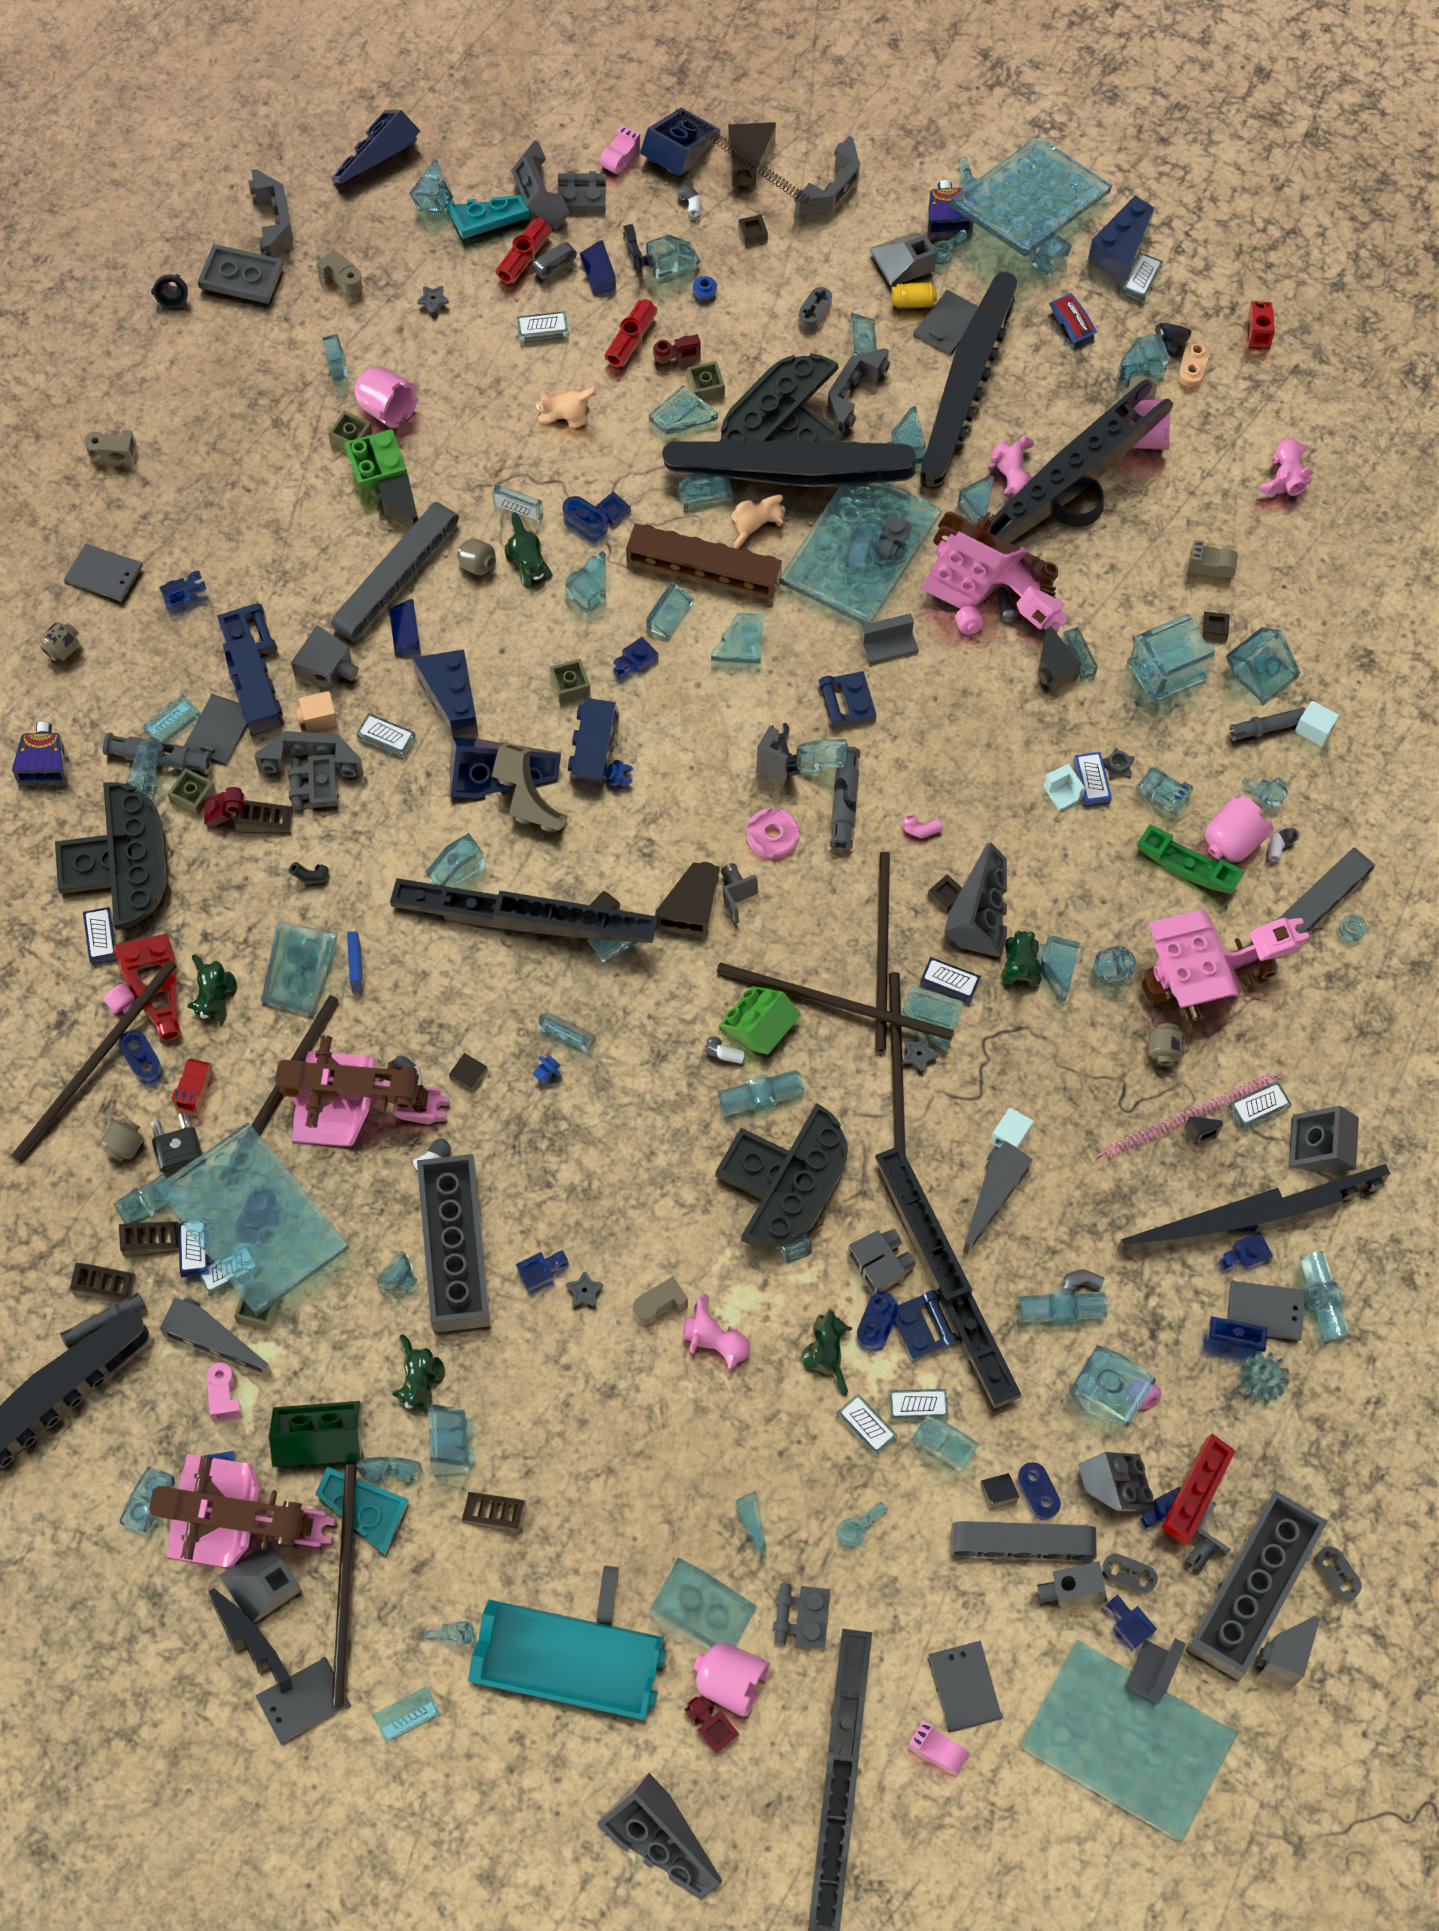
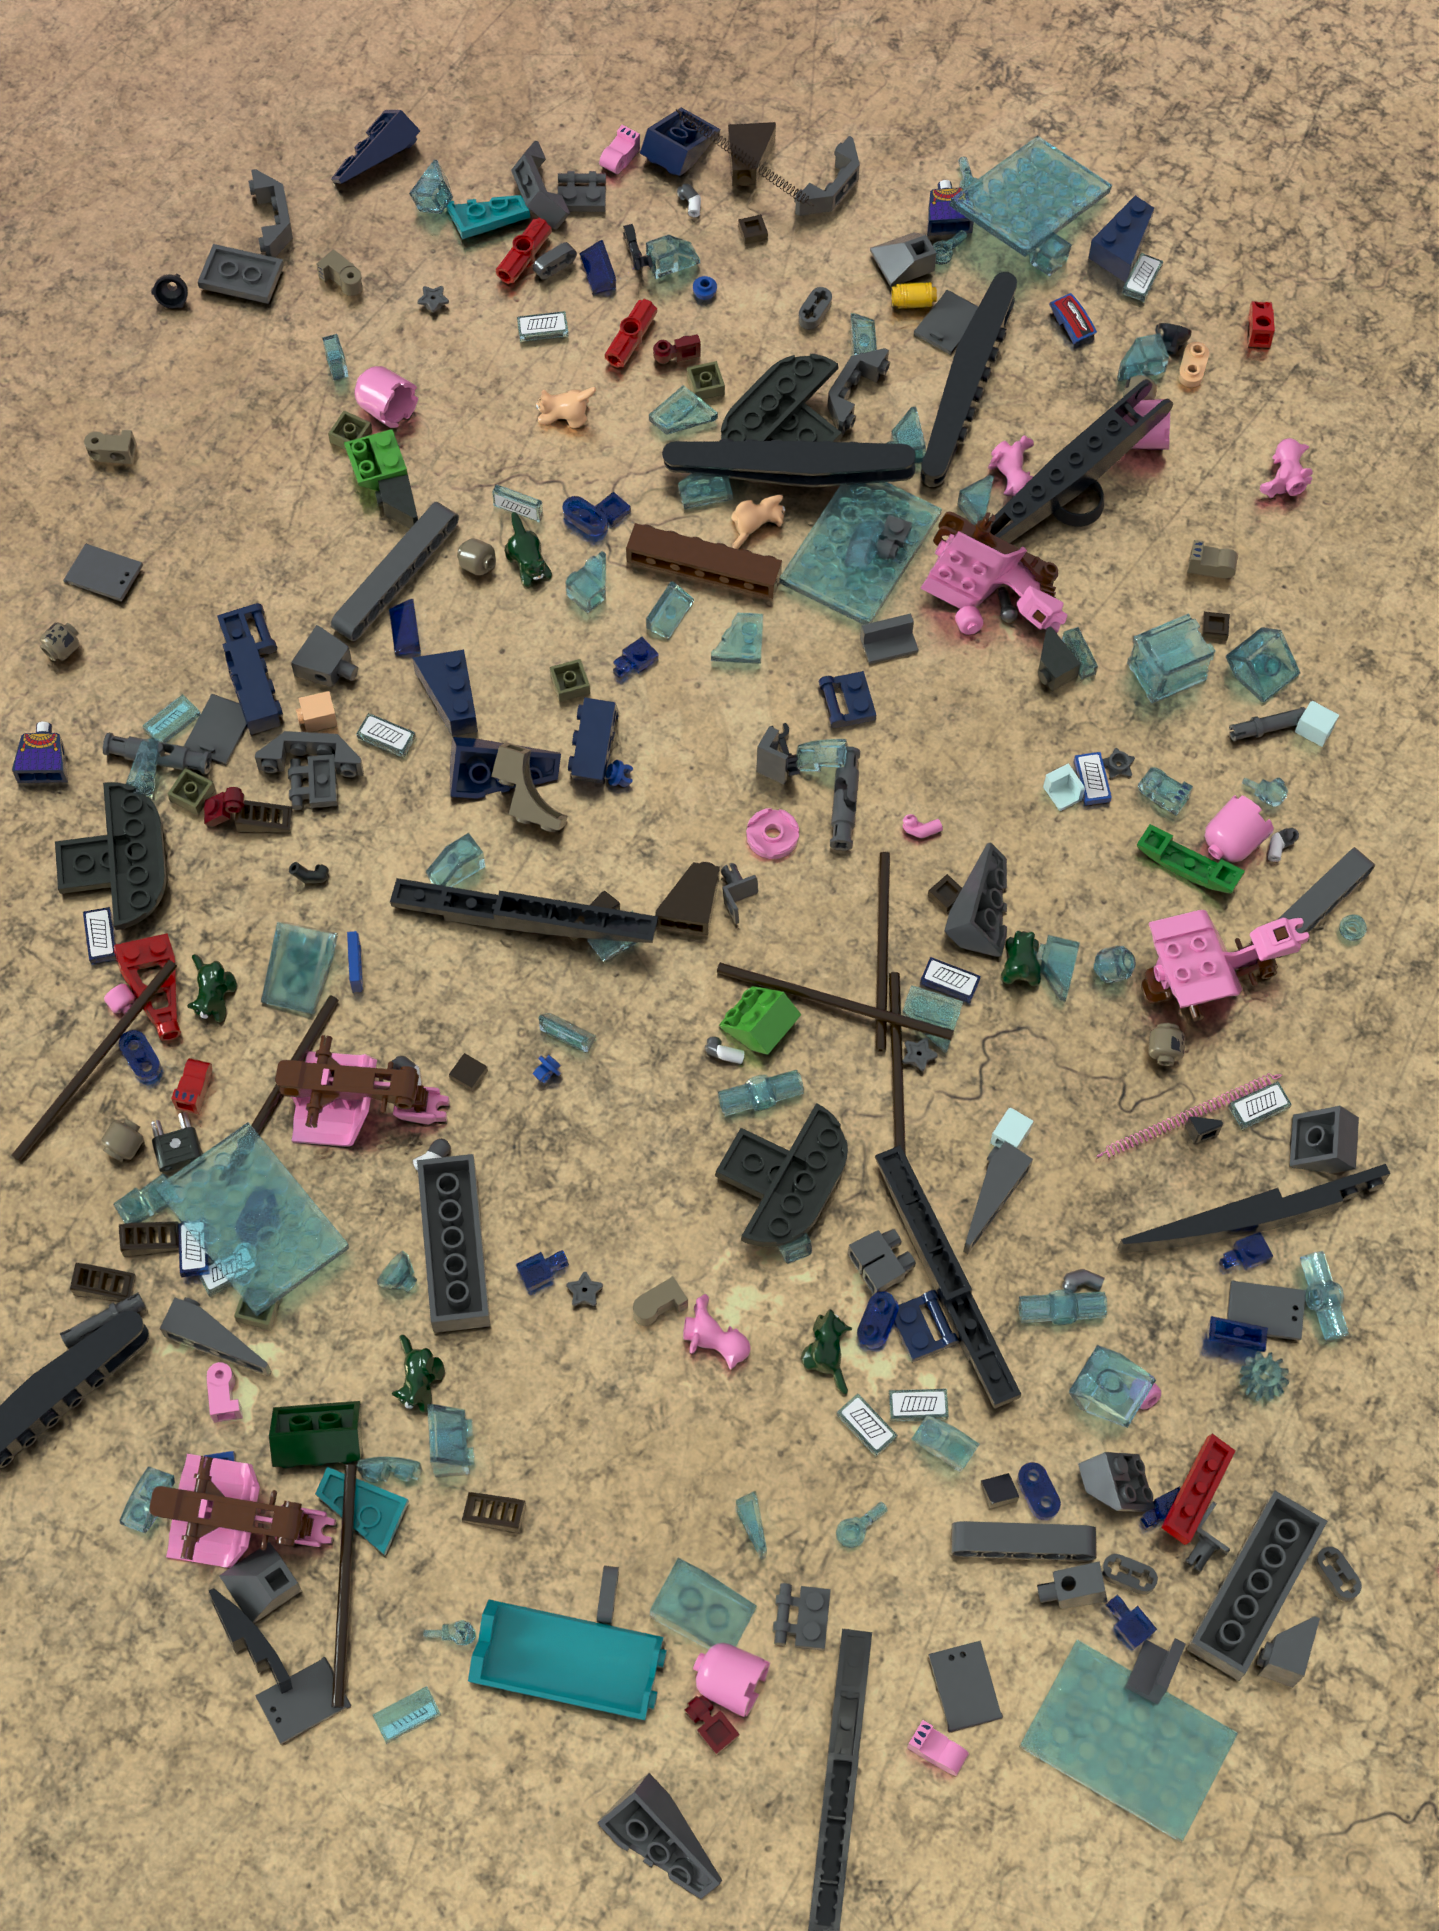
(179, 590): clear blue plate -> none

